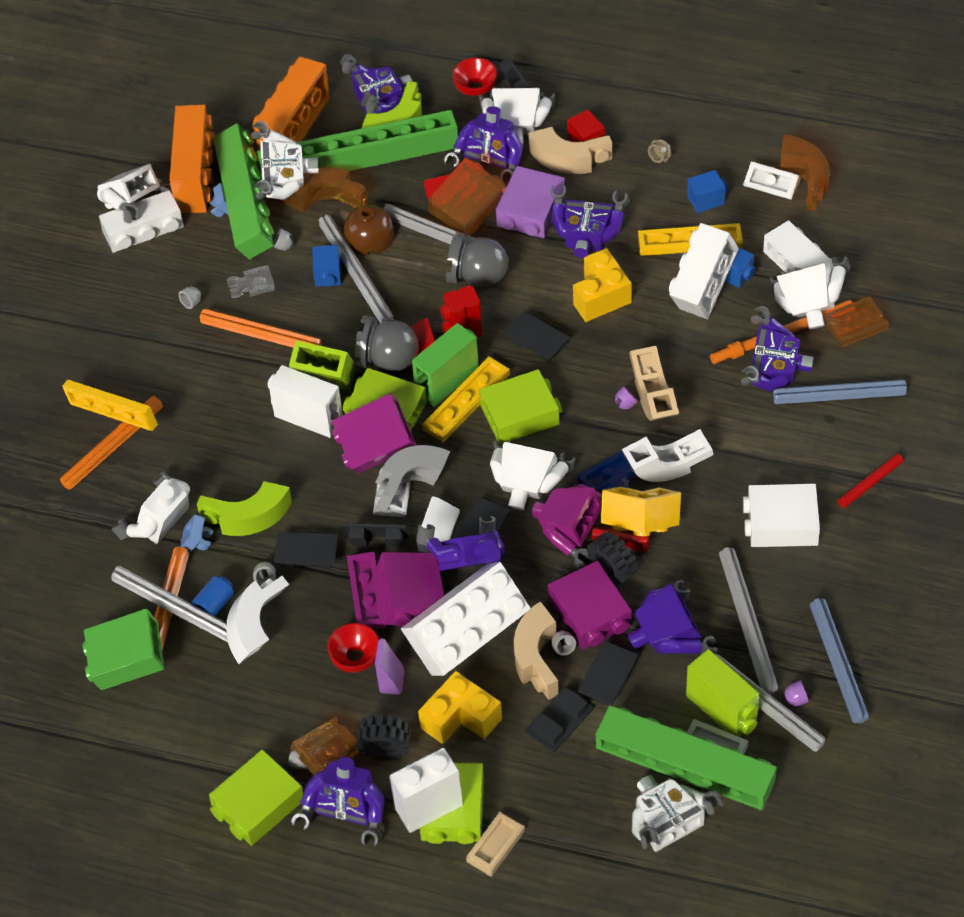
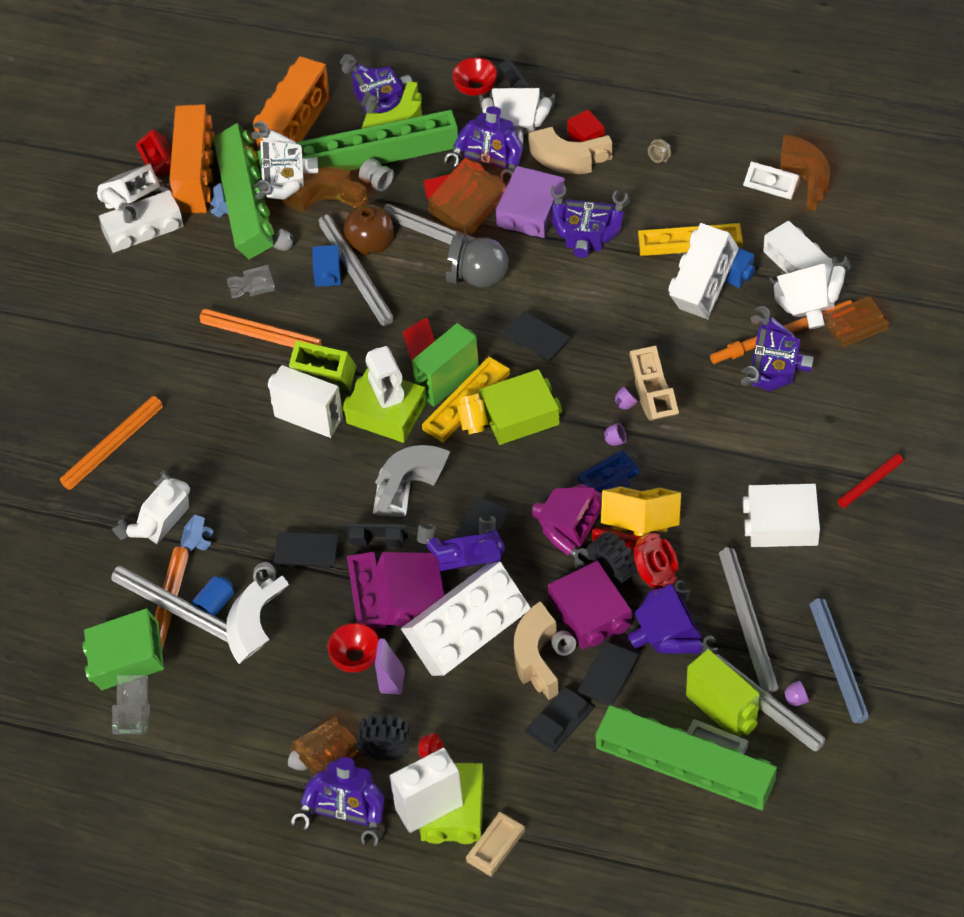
(110, 405): yellow tile -> none
(132, 707): none -> clear brick
(156, 152): none -> red slope
(190, 297): light grey hinge -> none
(248, 515): lime arch -> none
(255, 798): lime brick -> none
(372, 433): magenta brick -> none
(374, 173): none -> light grey wheel
(384, 377): none -> white brick
(387, 345): dark grey tile -> none
(429, 744): none -> red plate
(443, 517): white slope -> none
(456, 704): yellow brick -> none
(462, 308): red brick -> none
(472, 413): none -> yellow brick
(527, 471): white torso -> none
(603, 288): yellow brick -> none
(615, 434): none -> medium lavender hinge
(655, 560): none -> red tile
(667, 461): white arch -> none
(669, 811): torso -> none
(706, 191): blue brick -> none
(839, 391): sand blue axle -> none

